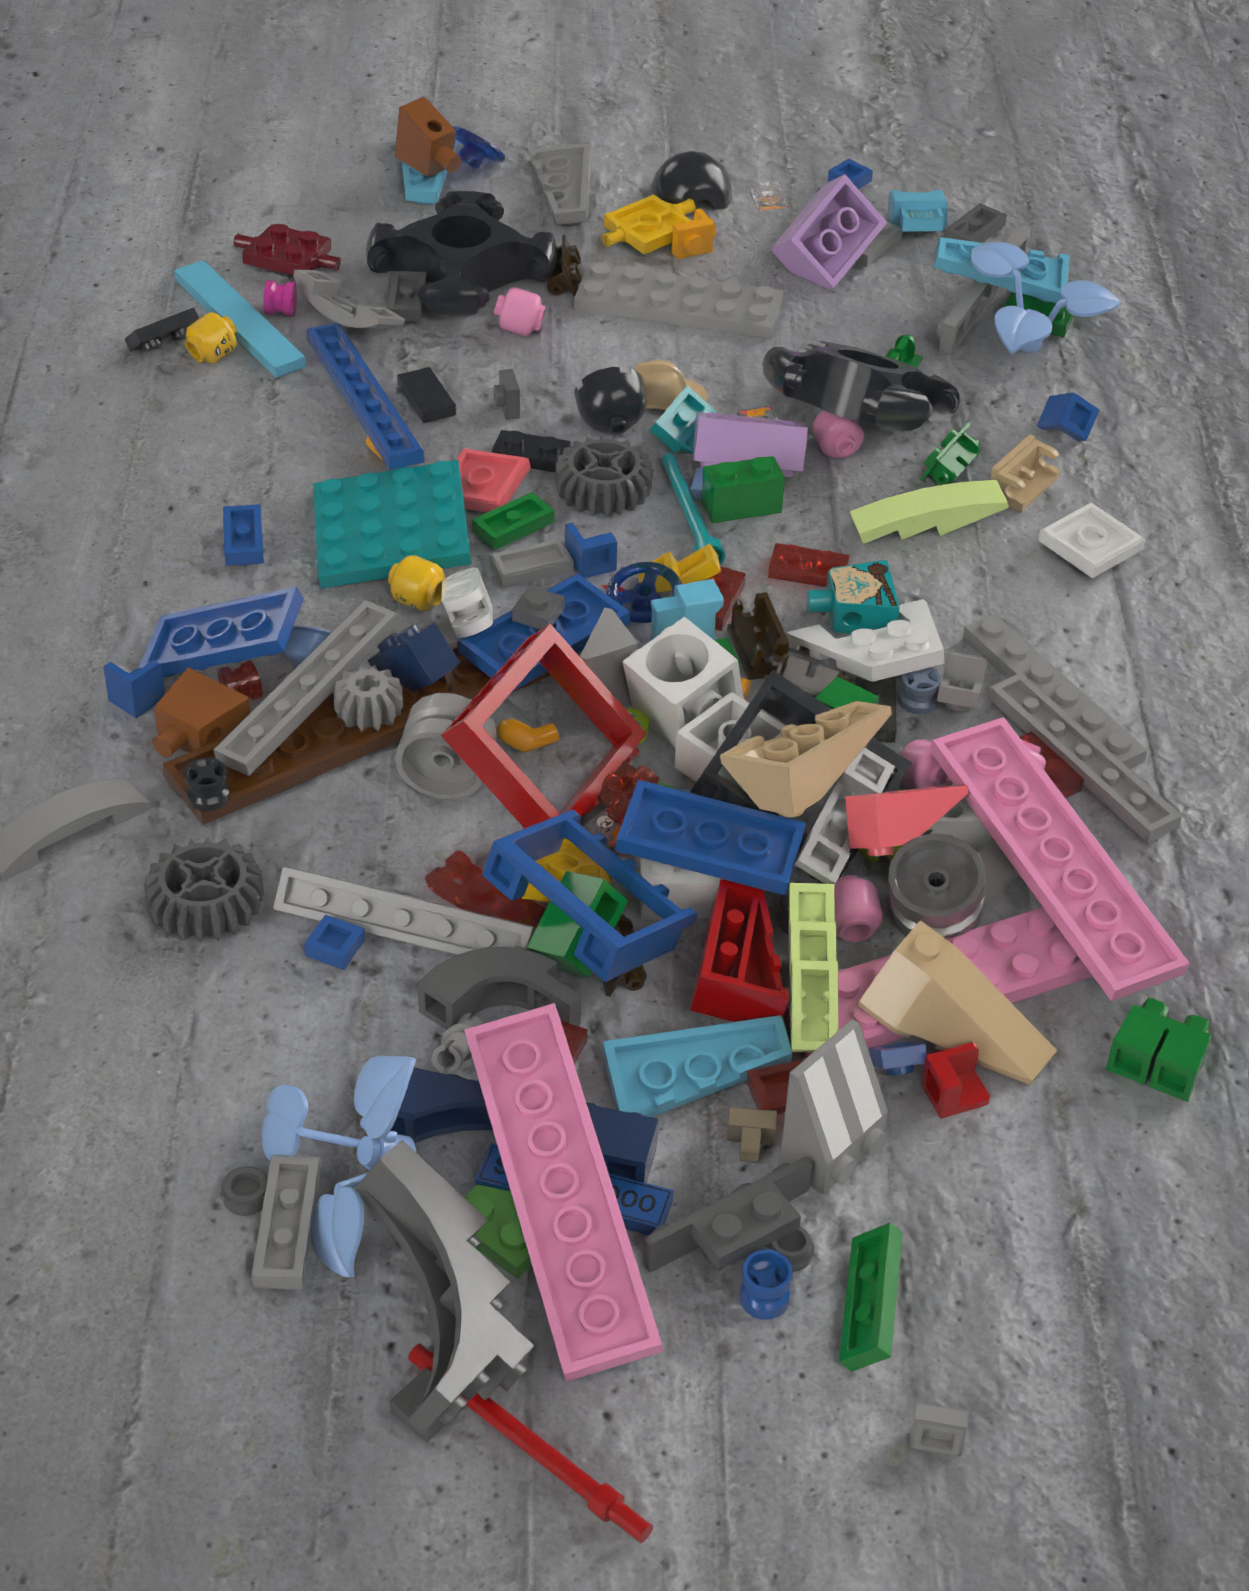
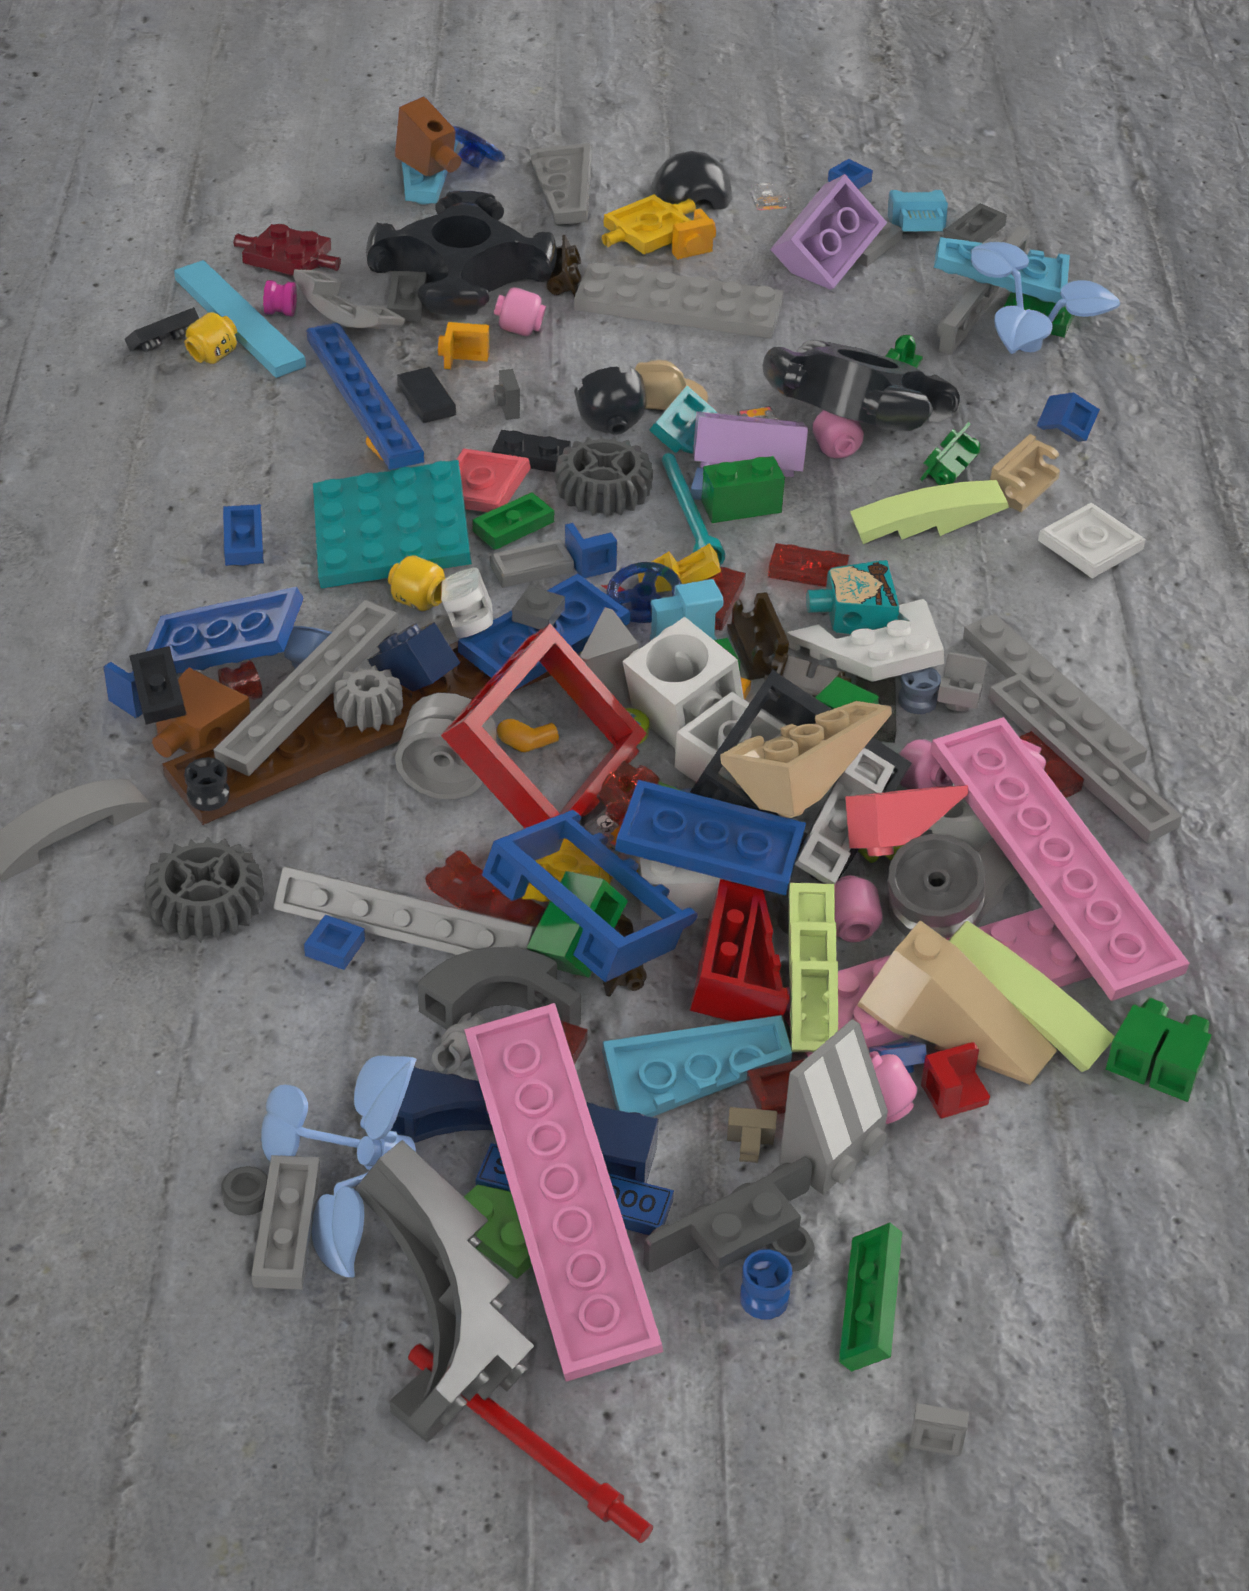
(157, 685): none -> black plate
(464, 342): none -> light orange bracket
(895, 1084): none -> bright pink head
(1036, 997): none -> yellowish green slope

